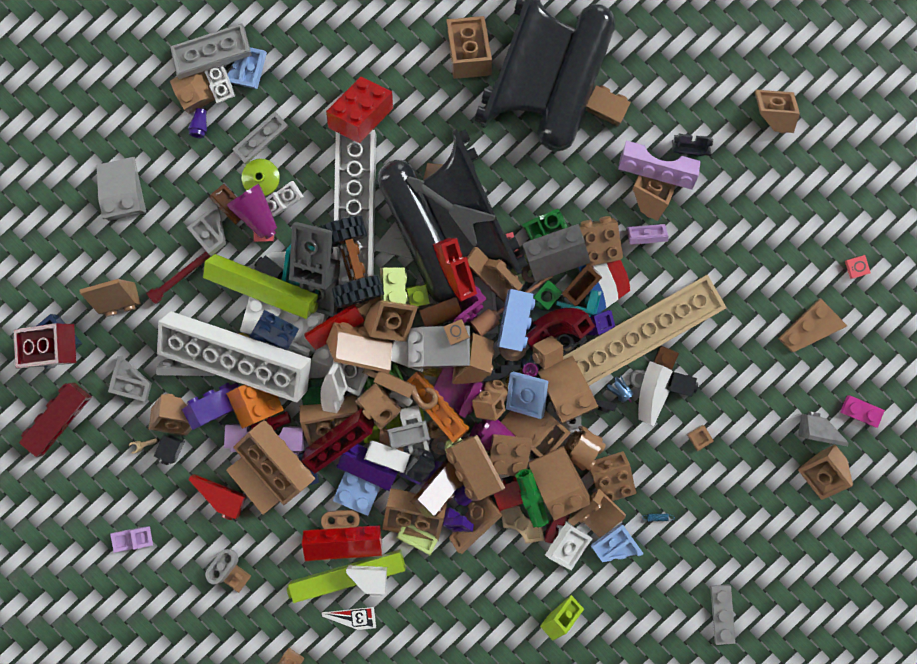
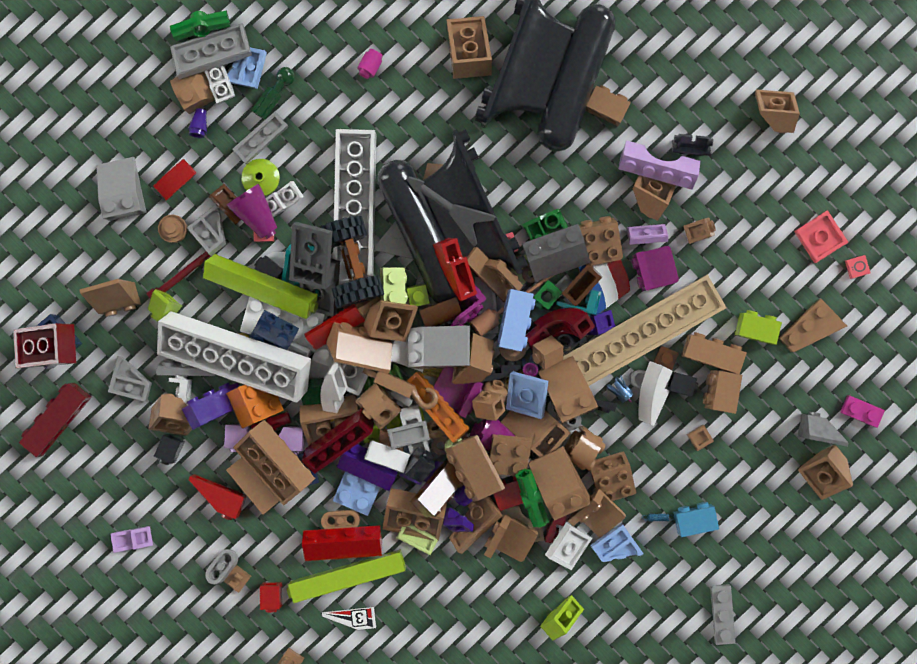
(140, 445): tan hand -> none
(161, 304): none -> lime slope
(172, 228): none -> medium nougat plate
(175, 179): none -> red slope
(184, 389): none -> white bracket
(200, 24): none -> green piece
(270, 596): none -> red brick
(271, 96): none -> dark green piece
(360, 109): red brick -> none
(369, 579): white slope -> none
(370, 63): none -> dark pink brick
(456, 332): medium nougat tile -> none
(511, 538): none -> medium nougat bracket
(655, 268): none -> magenta bracket
(696, 520): none -> dark azure brick
(699, 230): none -> medium nougat bracket
(714, 353): none -> medium nougat brick
(722, 391): none -> medium nougat brick
(758, 328): none -> lime brick
(821, 236): none -> coral tile

